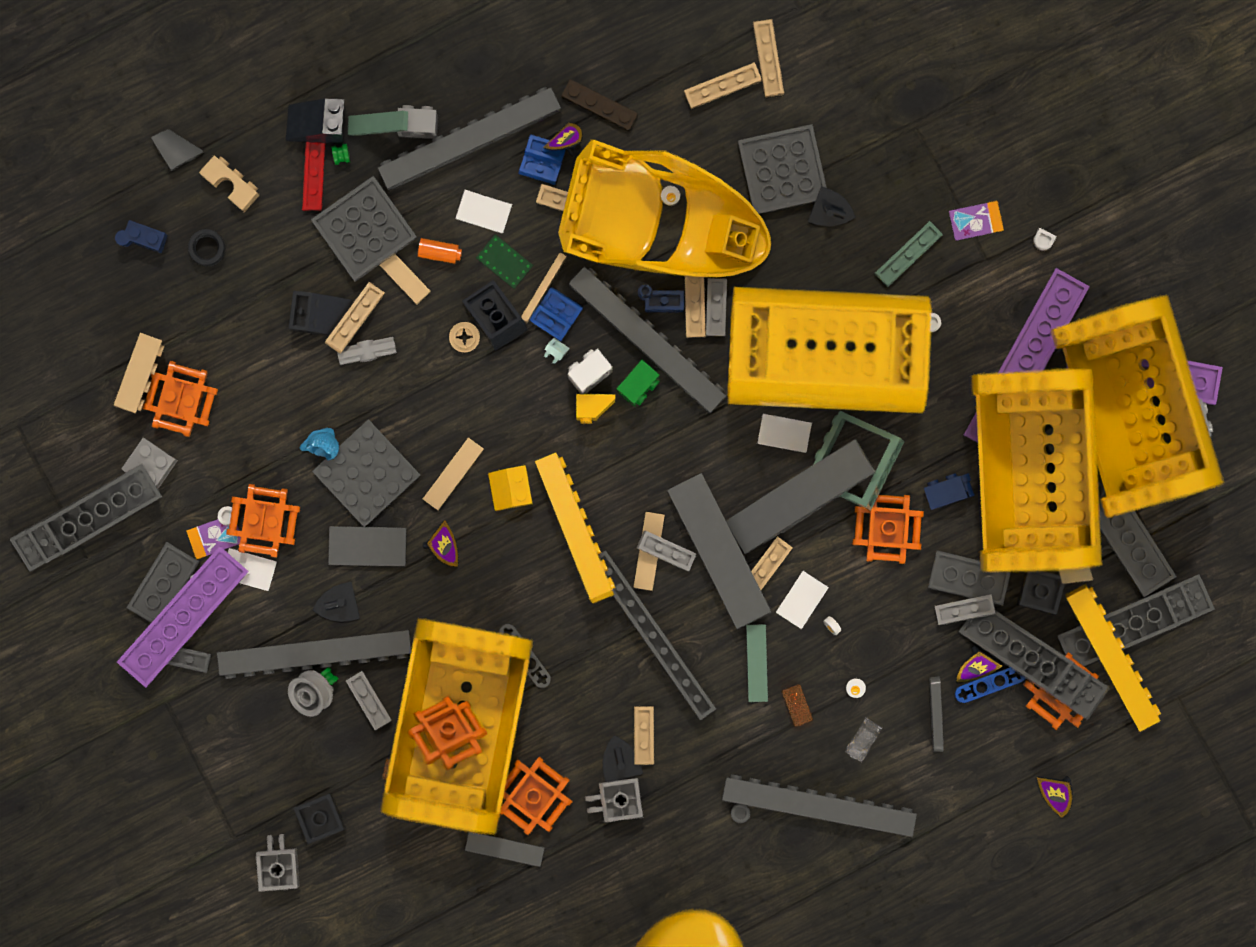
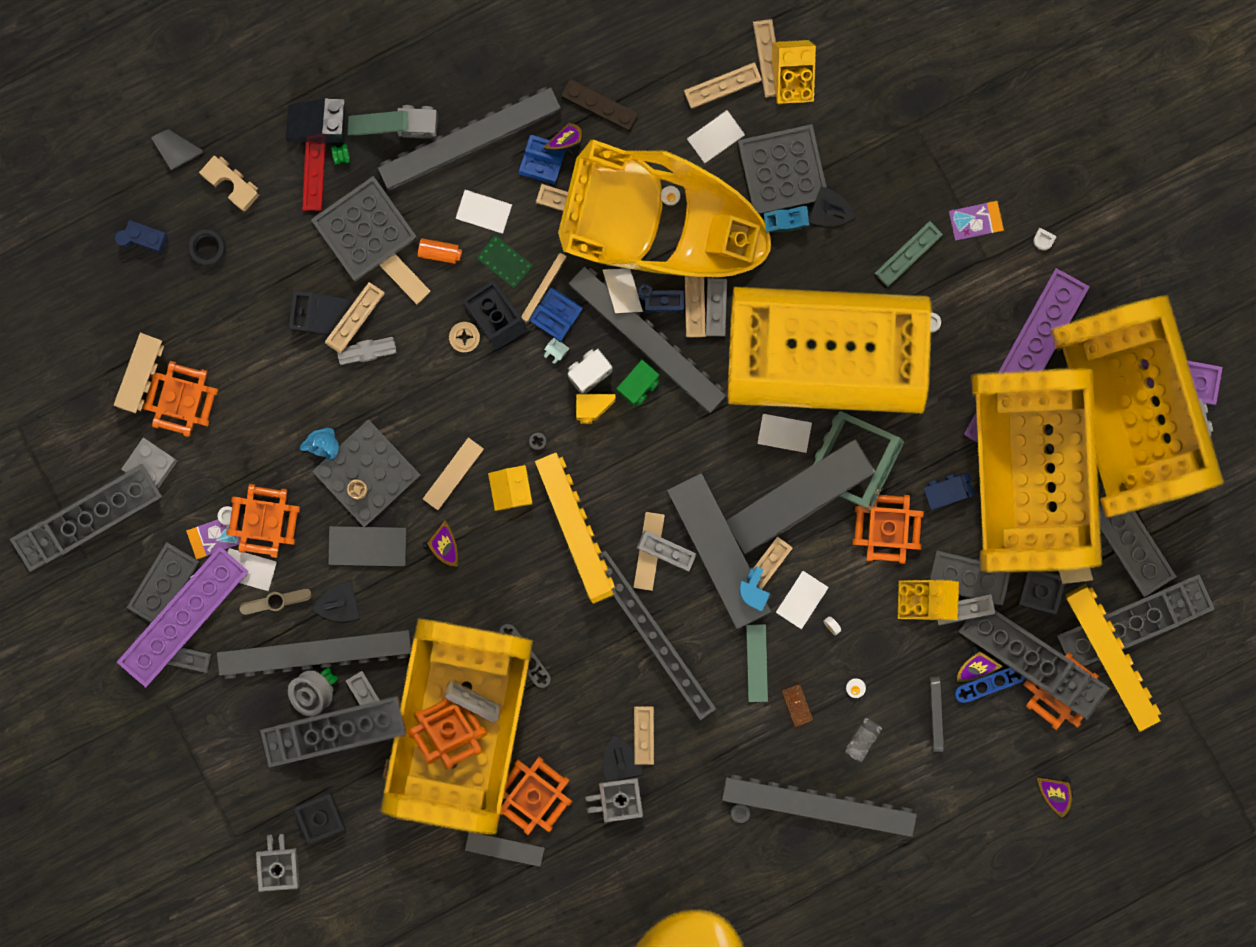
(263, 604): none -> dark tan piece
(333, 732): none -> dark grey slope
(357, 489): none -> tan wheel
(472, 701): none -> light grey plate
(538, 435): none -> dark grey bush
(622, 290): none -> white sticker
(715, 136): none -> white sticker
(750, 593): none -> dark azure brick
(786, 219): none -> dark azure brick
(794, 71): none -> yellow slope
(928, 599): none -> yellow slope

